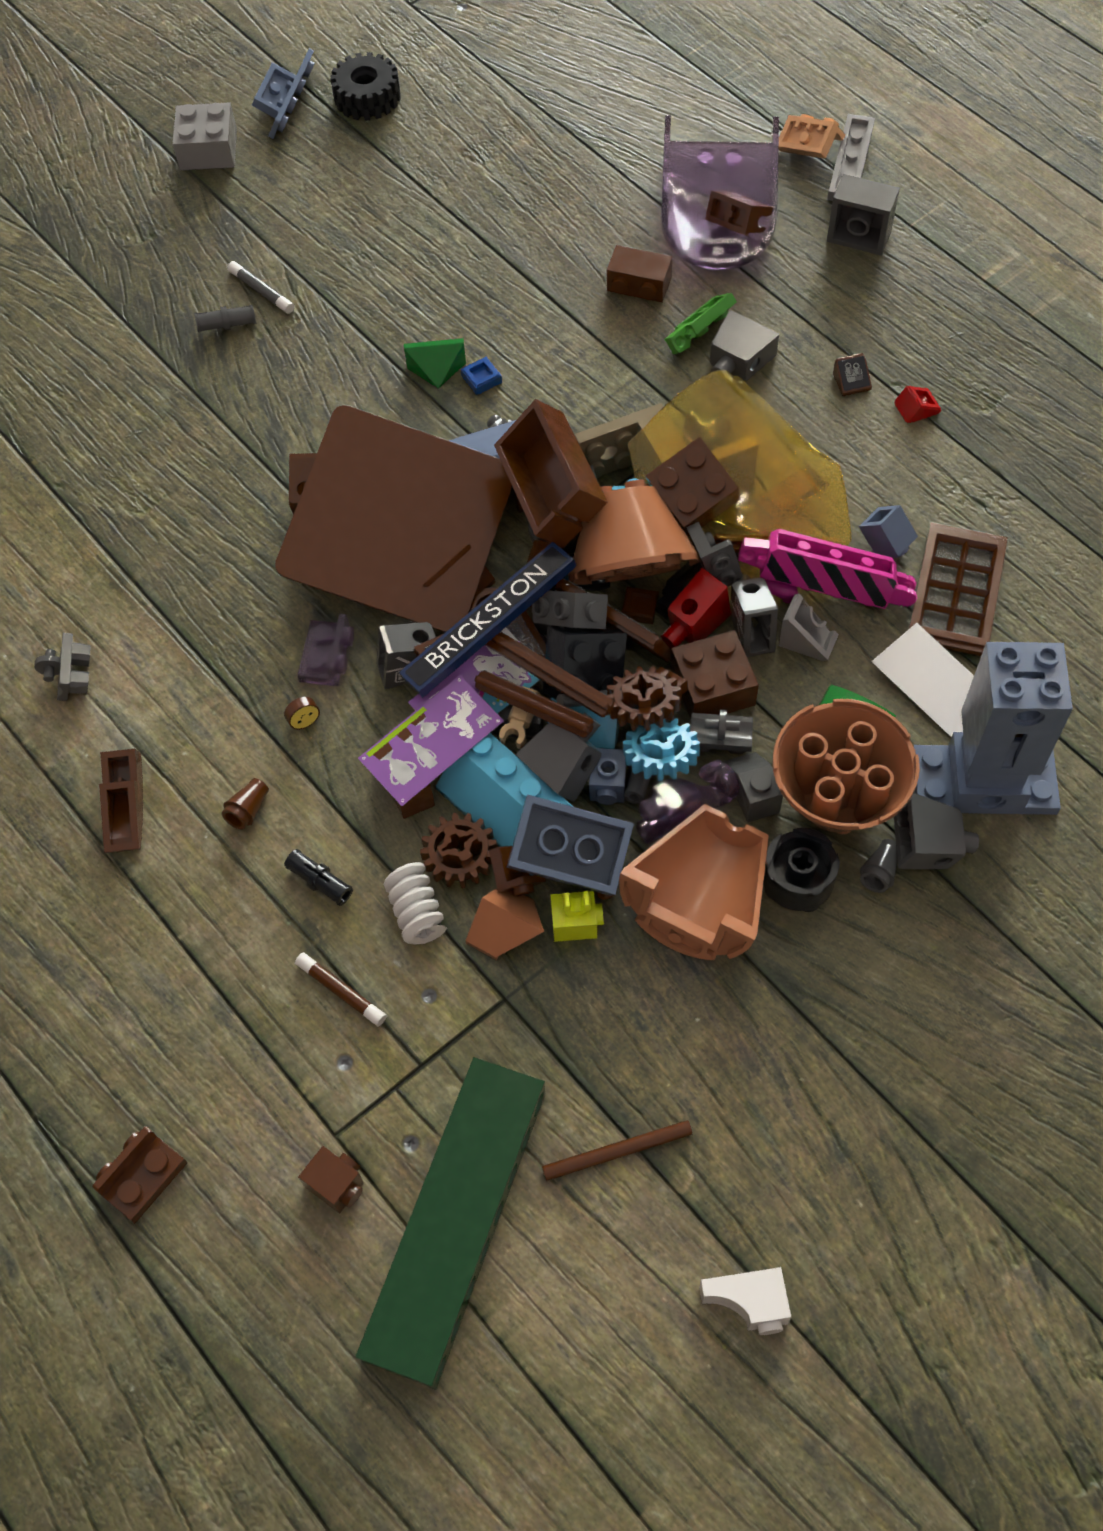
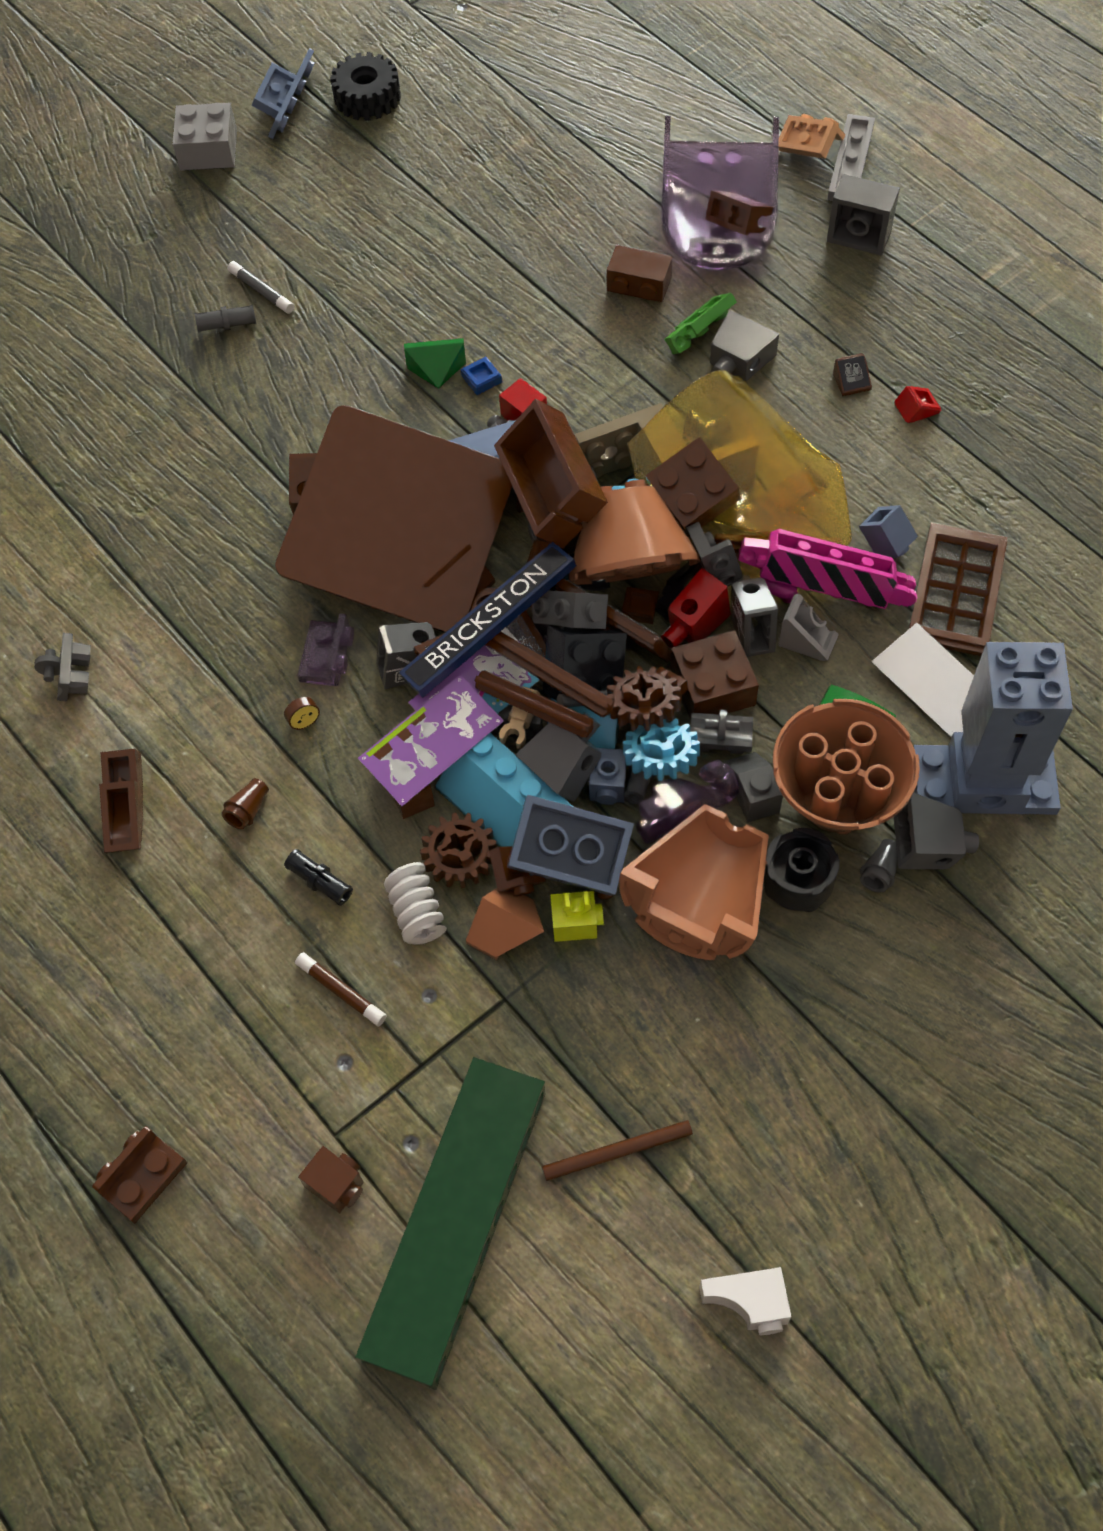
(518, 398): none -> red brick

